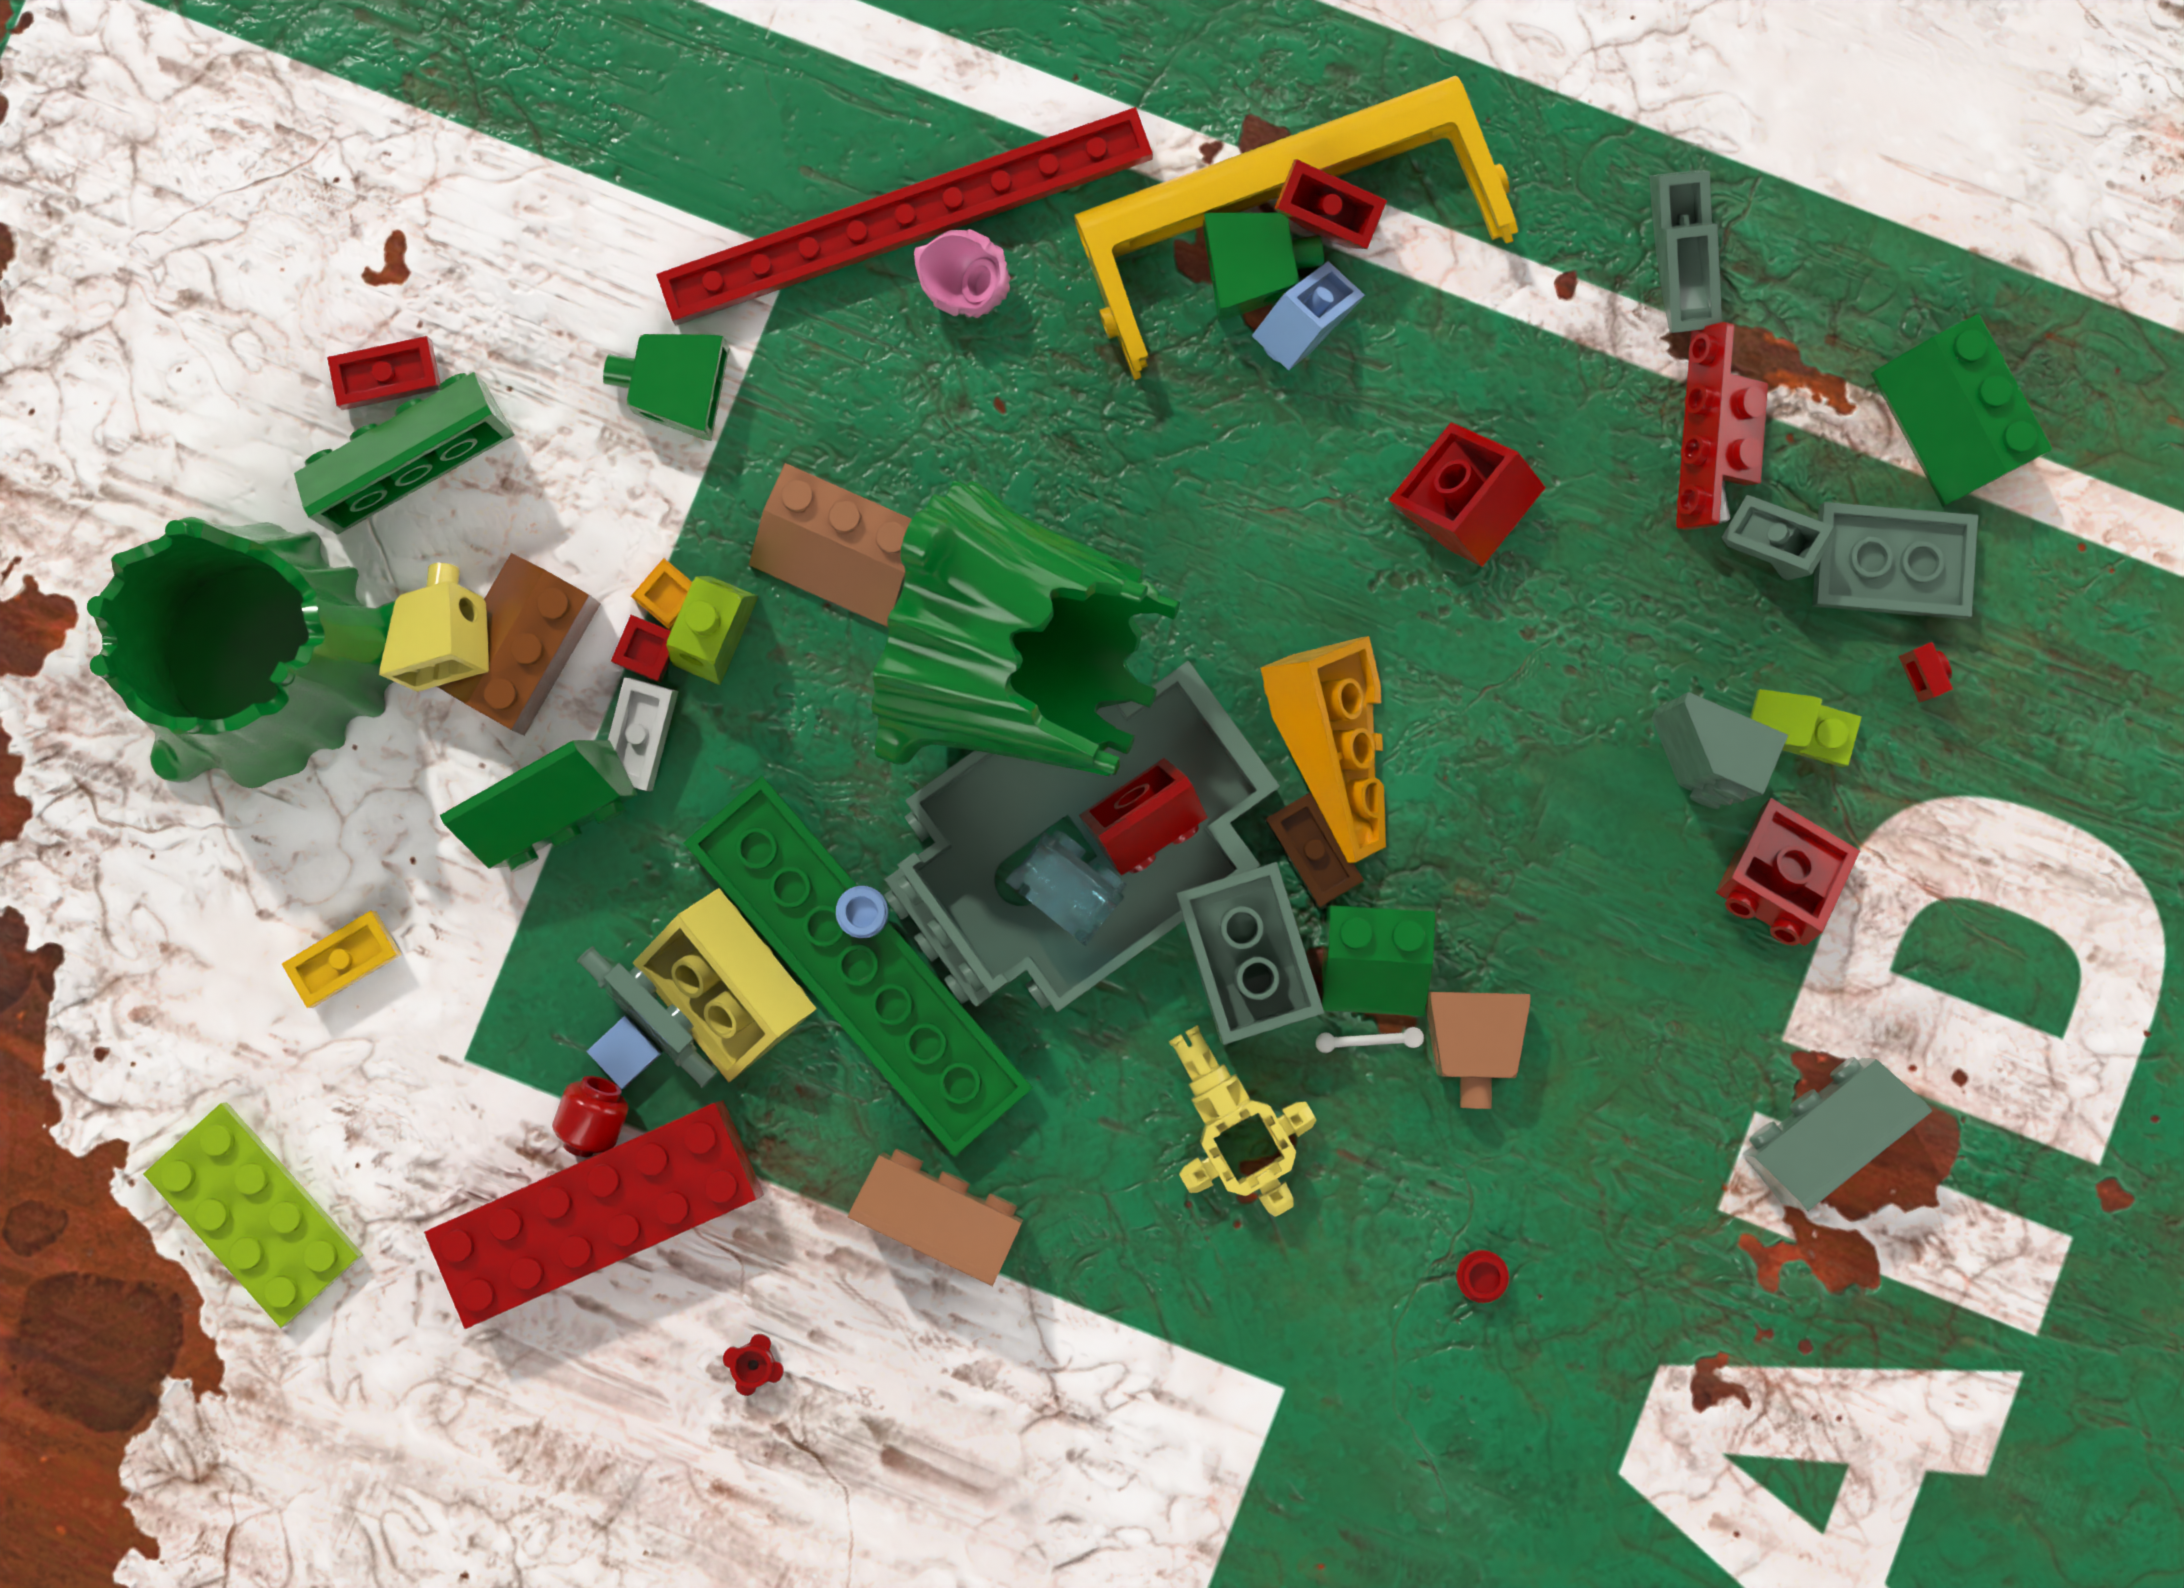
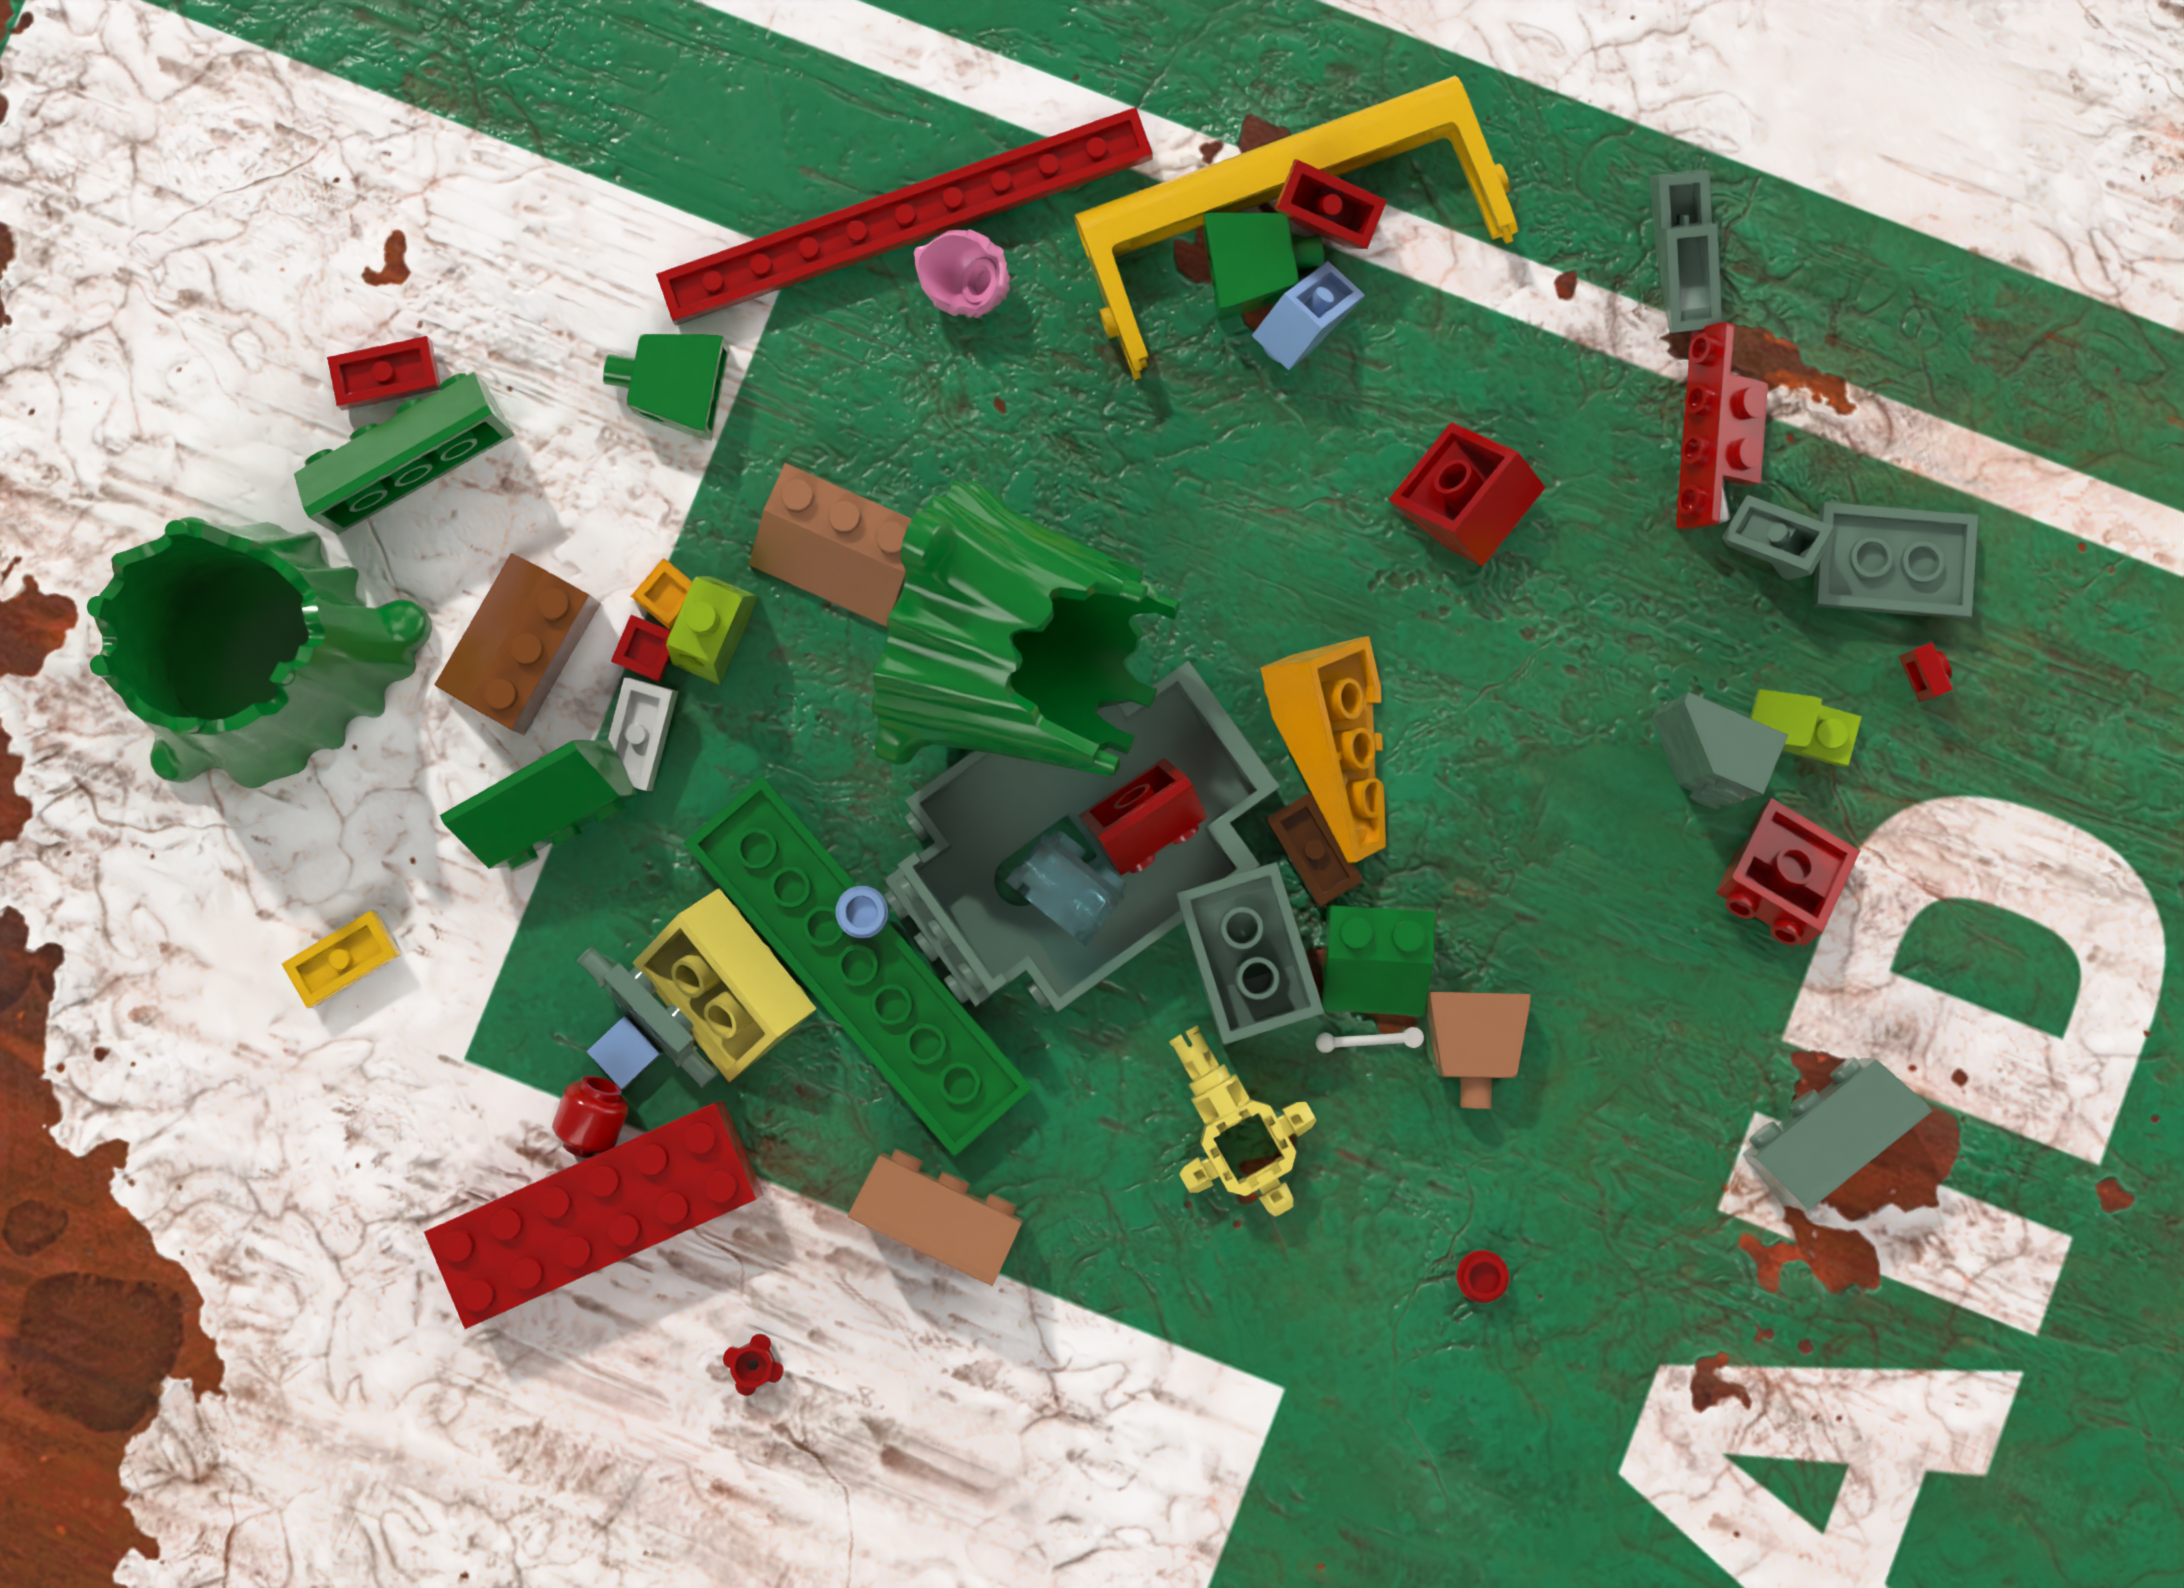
(253, 1214): lime plate -> none
(436, 633): light yellow torso -> none
(1961, 410): green slope -> none

